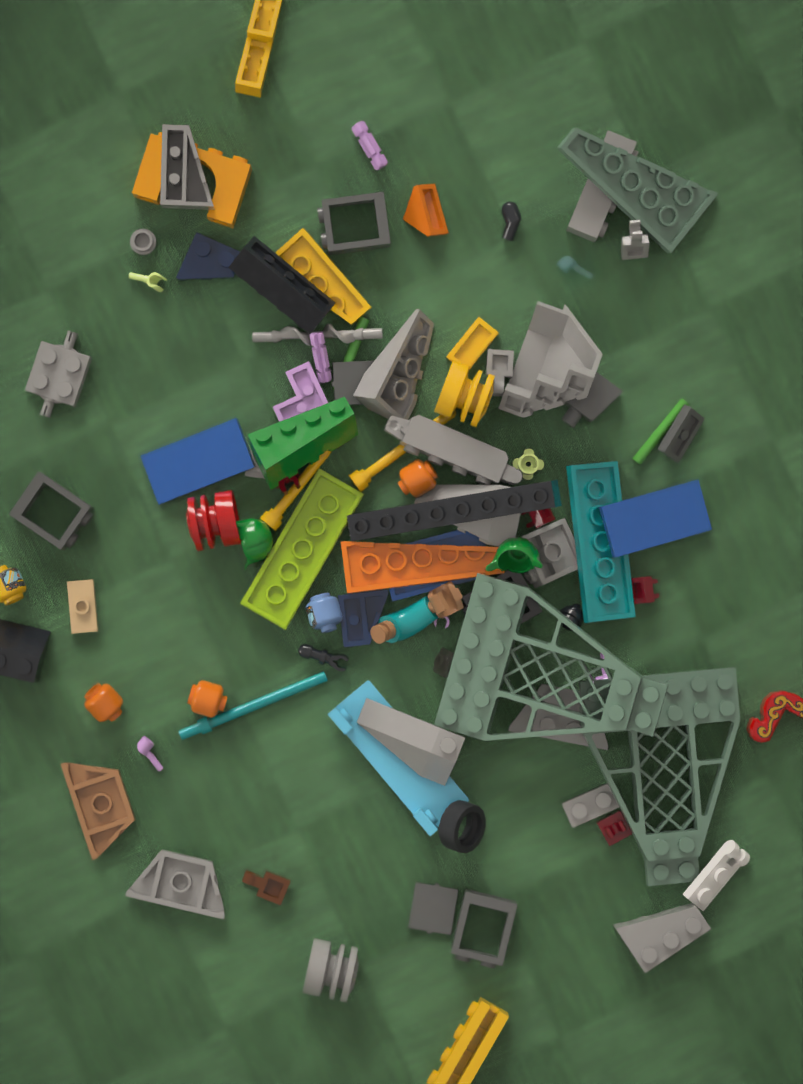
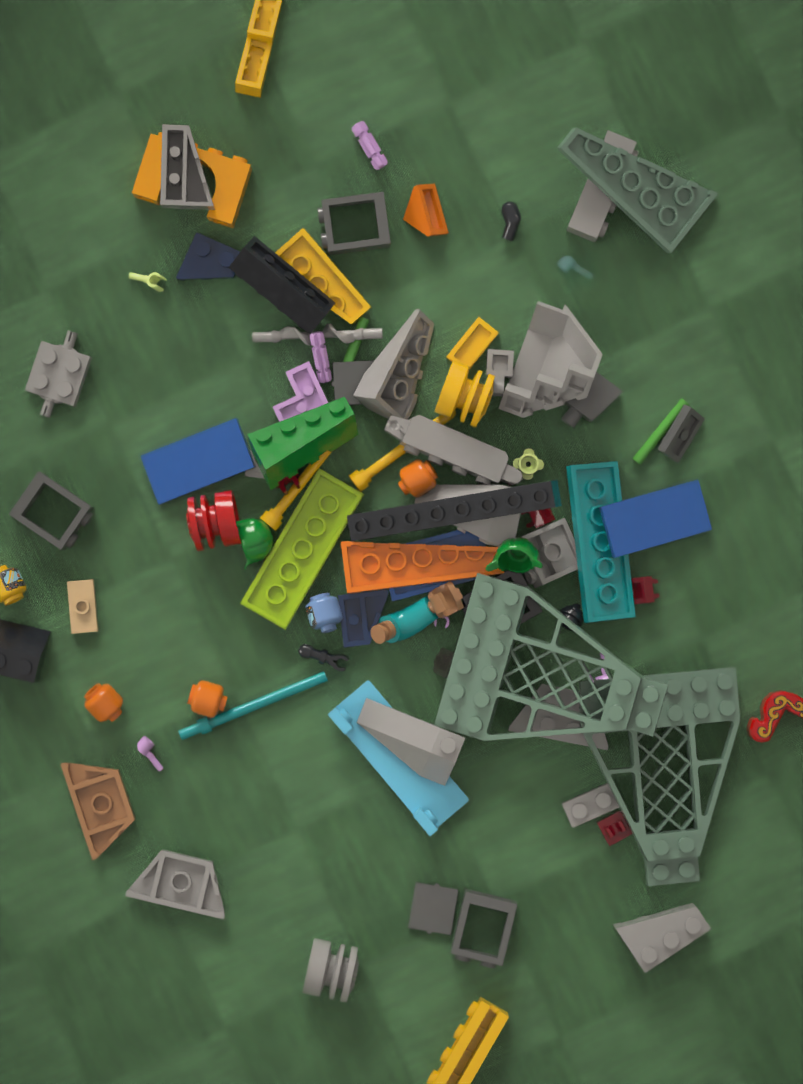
(143, 241): light grey plate -> none
(271, 885): reddish brown plate -> none
(451, 822): black tyre -> none
(636, 244): light grey plate -> none
(716, 874): white plate -> none

